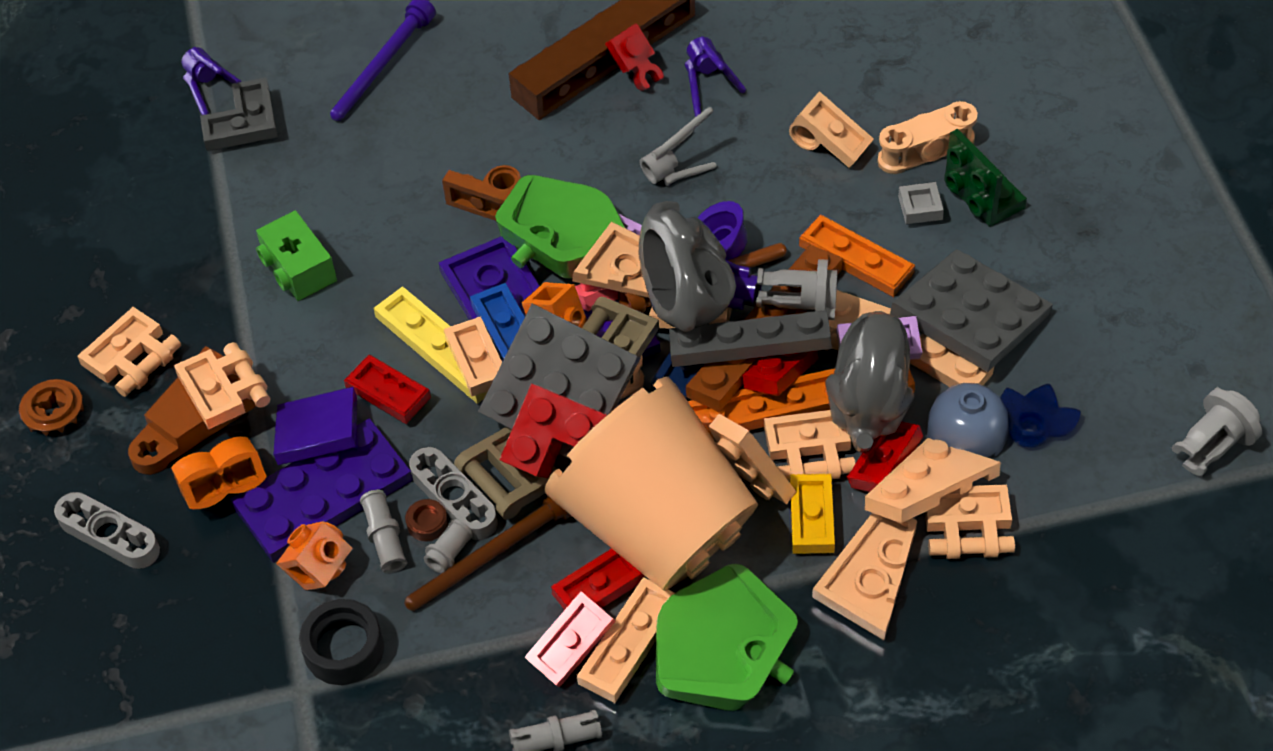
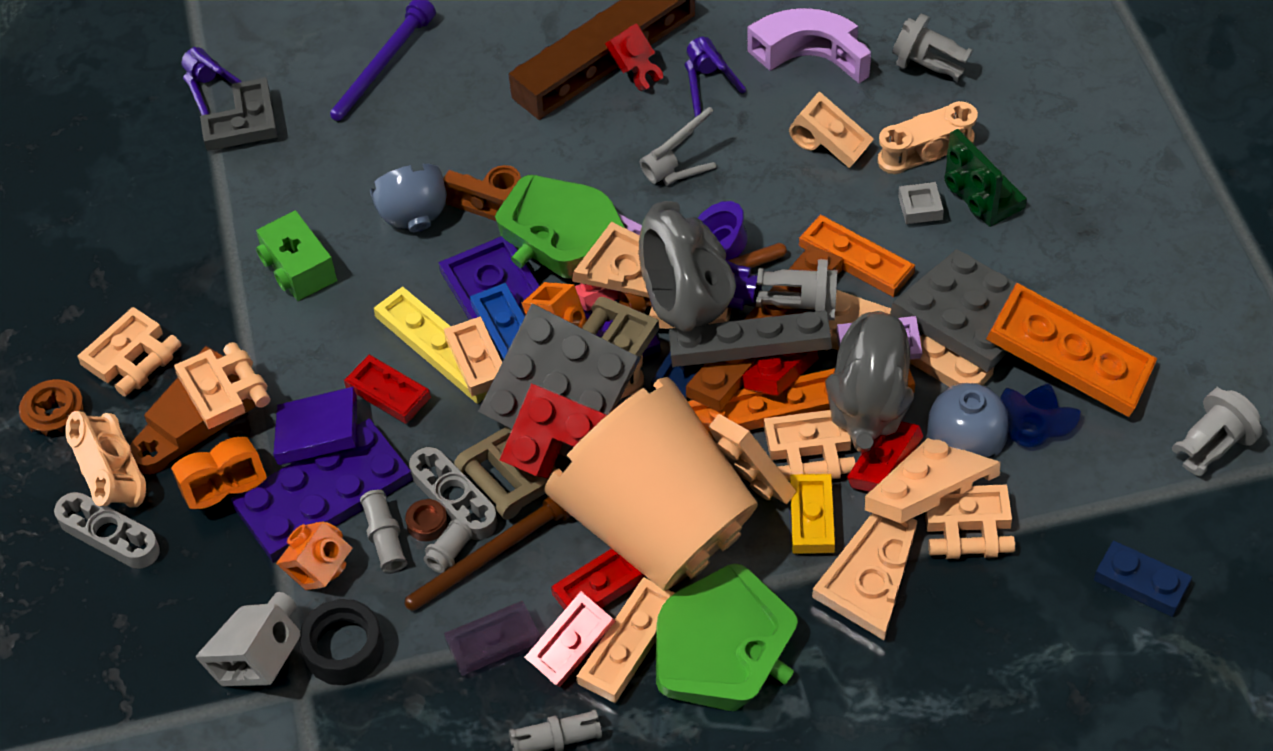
(105, 459): none -> light nougat piece
(252, 643): none -> light grey torso
(410, 197): none -> sand blue cylinder
(492, 637): none -> clear purple plate
(809, 33): none -> lavender arch
(915, 45): none -> light grey piece
(1072, 349): none -> orange tile
(1142, 578): none -> dark blue plate

